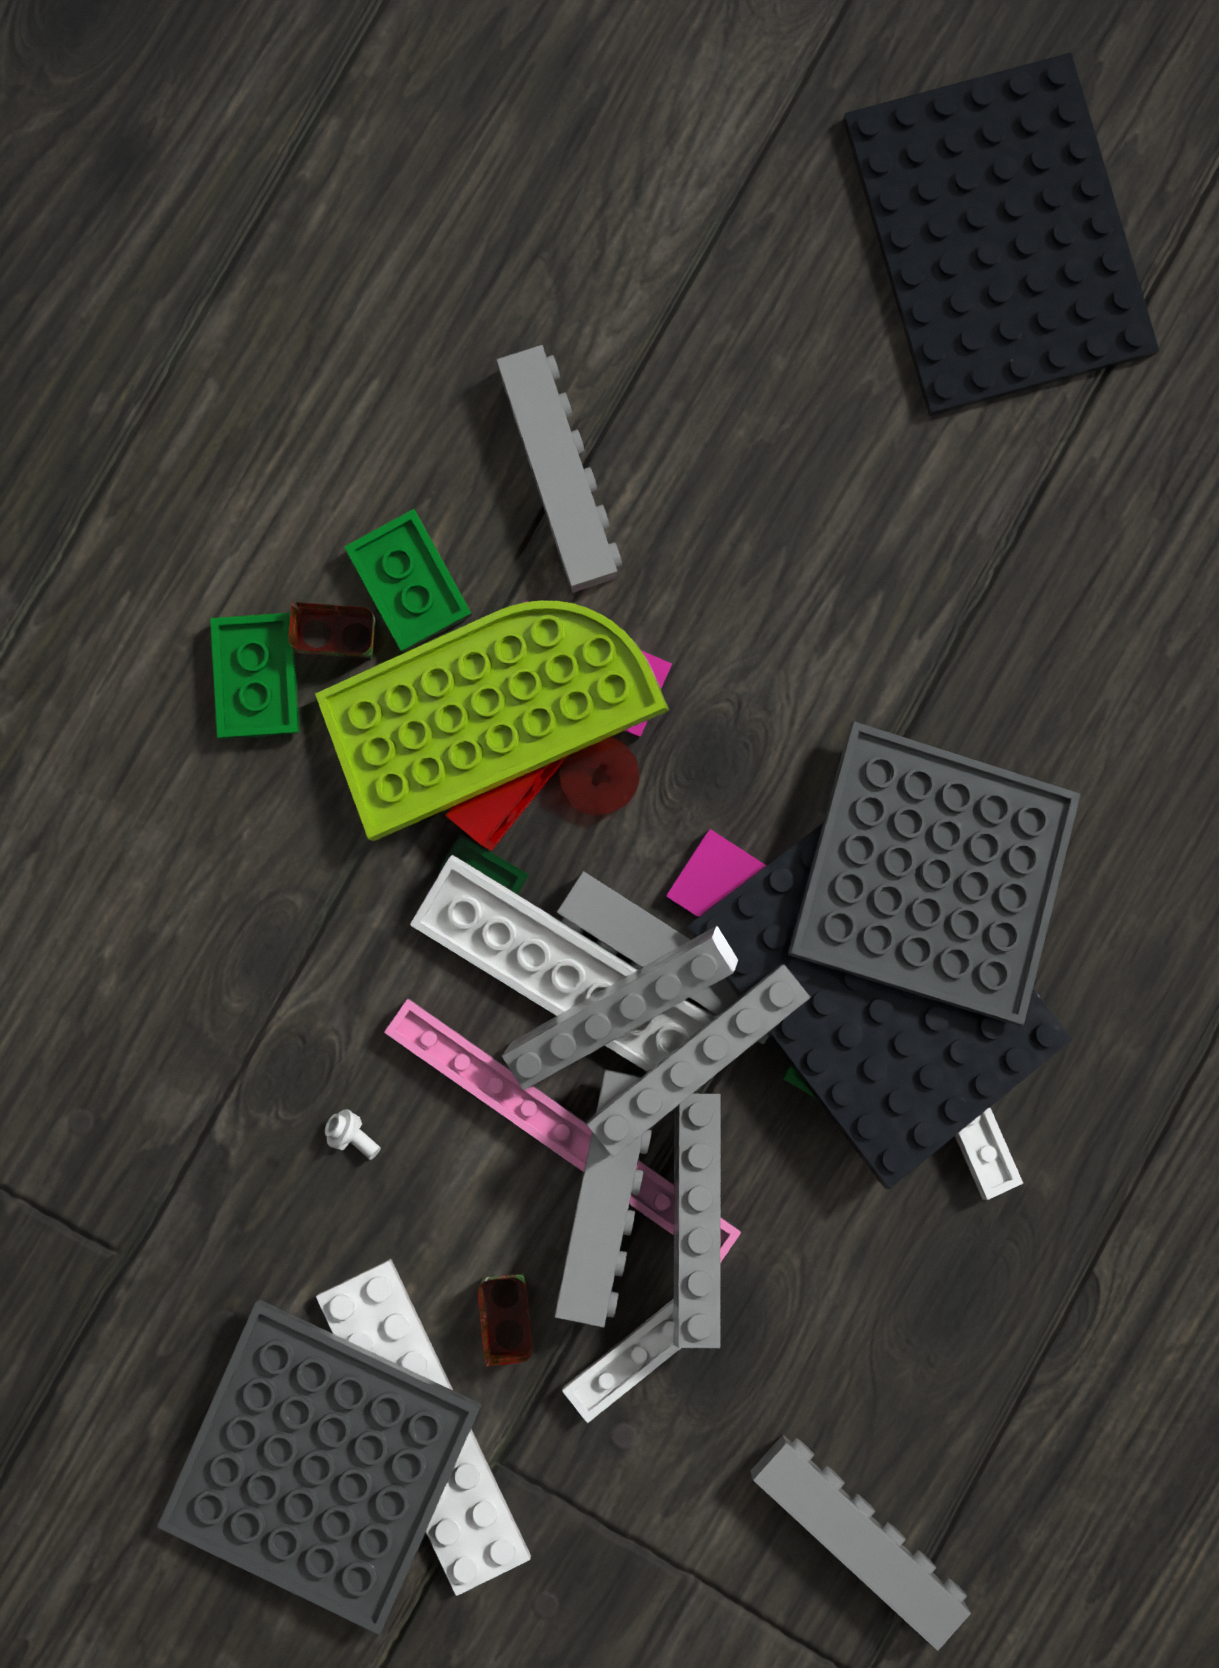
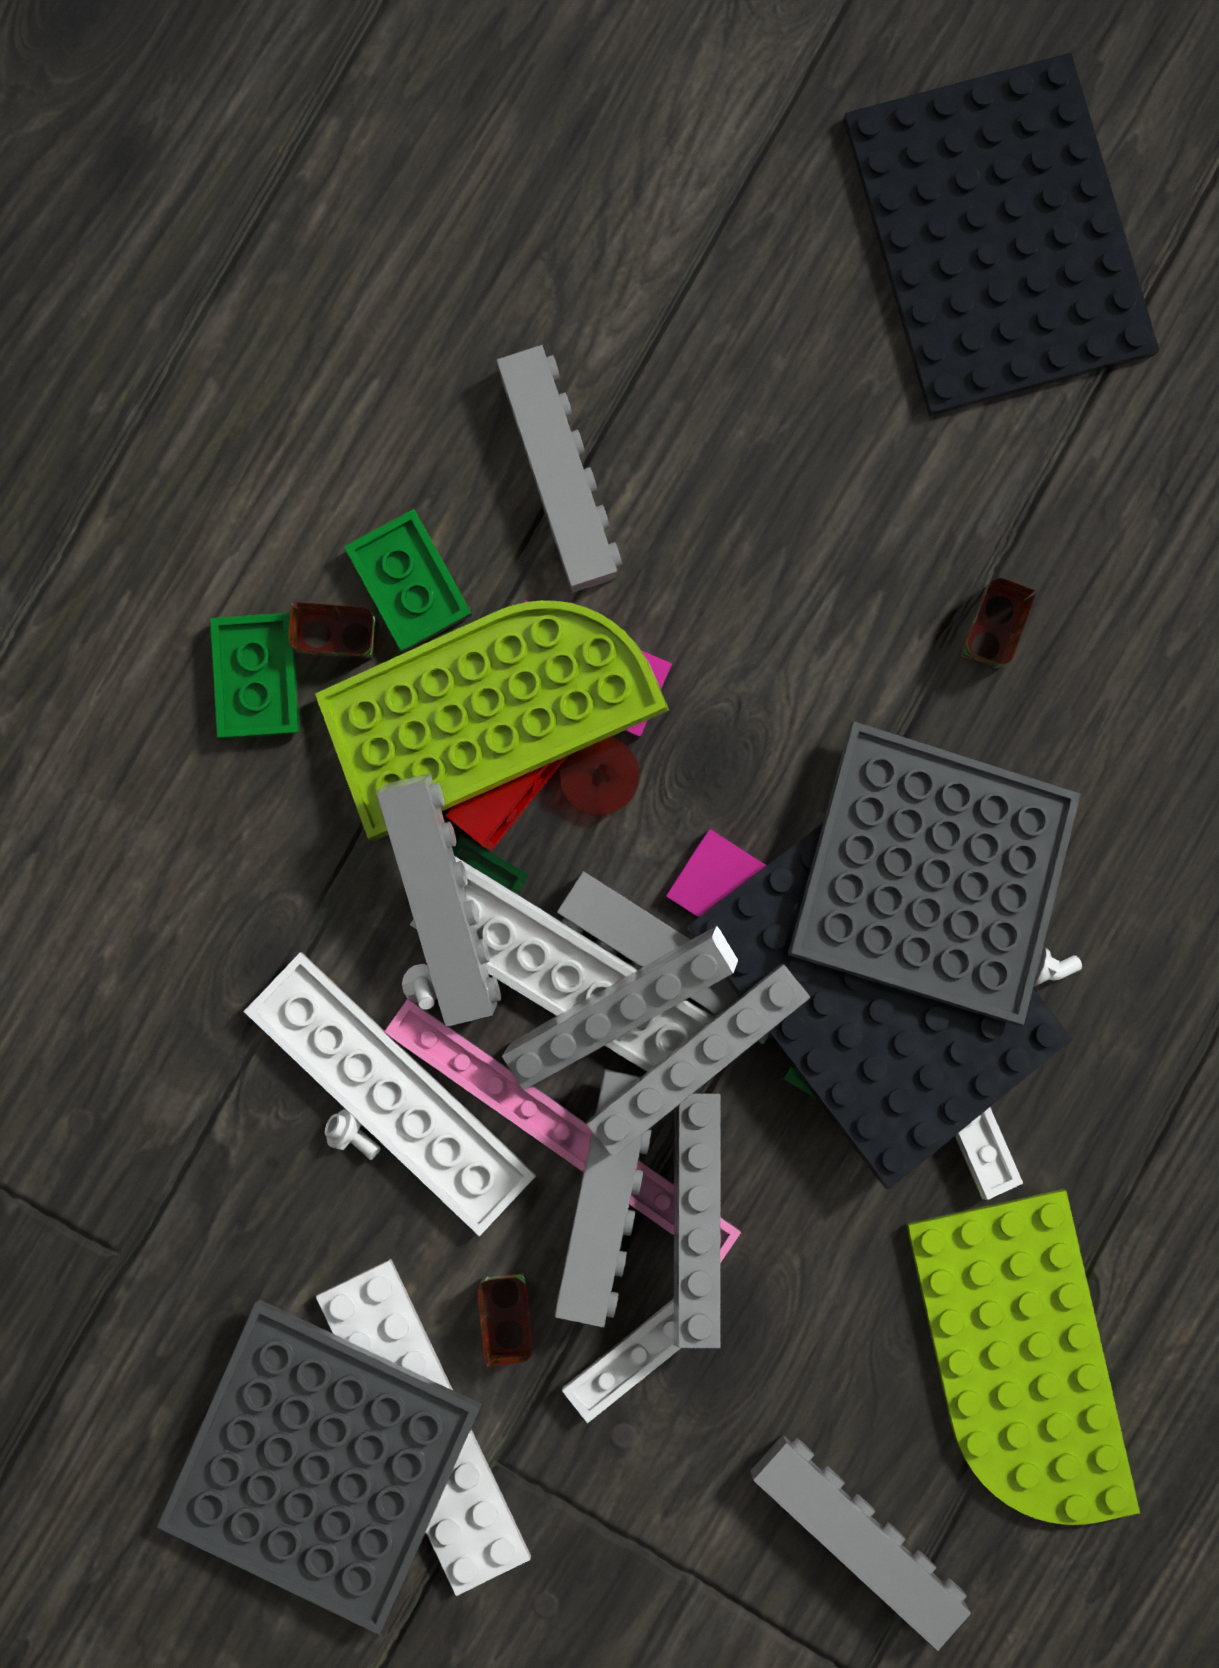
(390, 1093): none -> white plate
(419, 986): none -> white plate
(438, 899): none -> light grey brick
(1021, 607): none -> clear red piece
(1024, 1358): none -> lime plate
(1055, 970): none -> white plate

